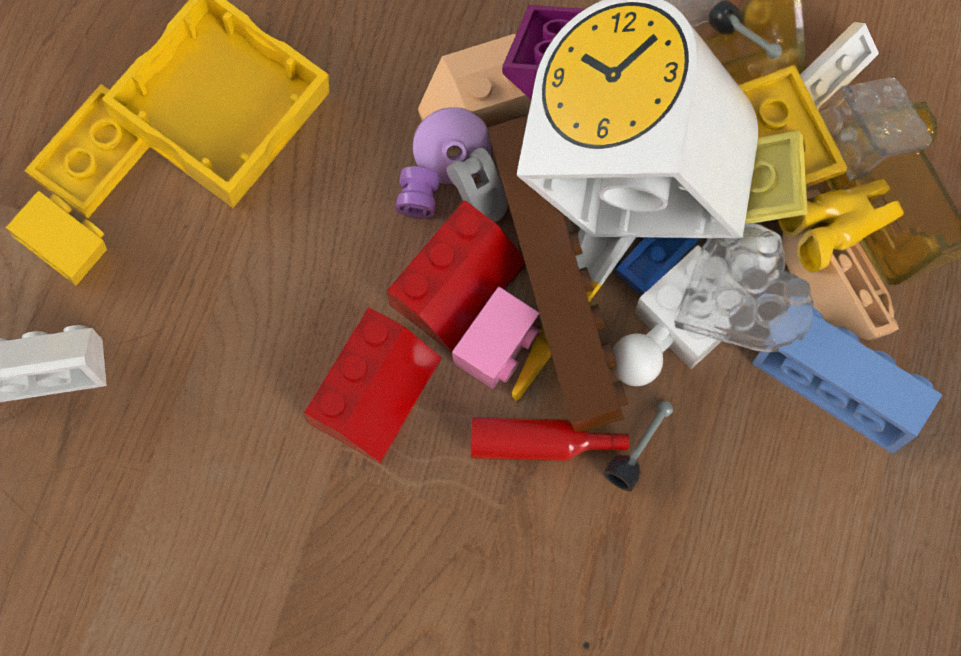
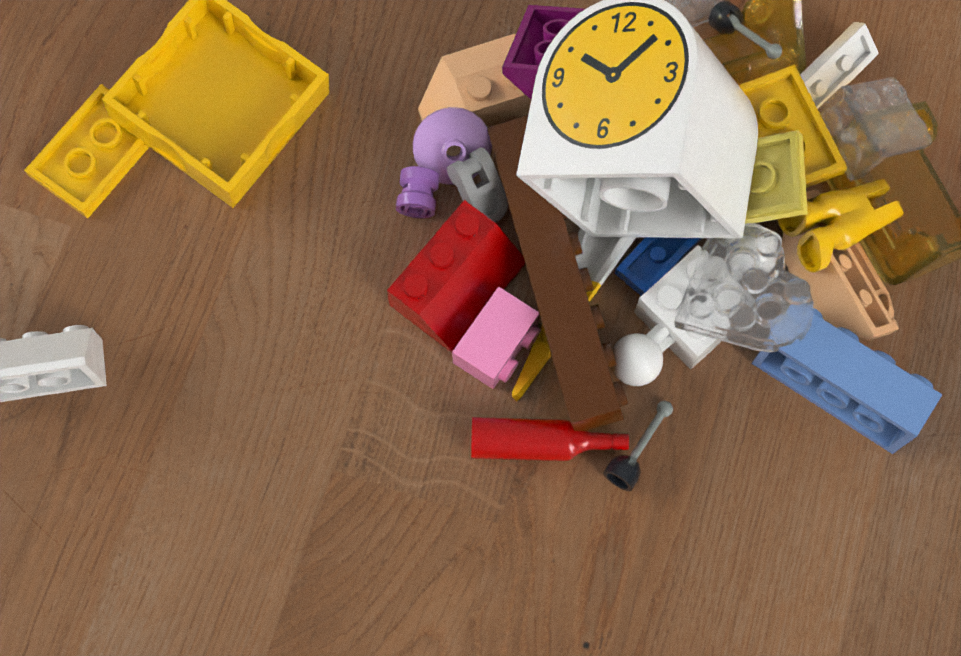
(58, 237): yellow brick -> none
(373, 385): red slope -> none

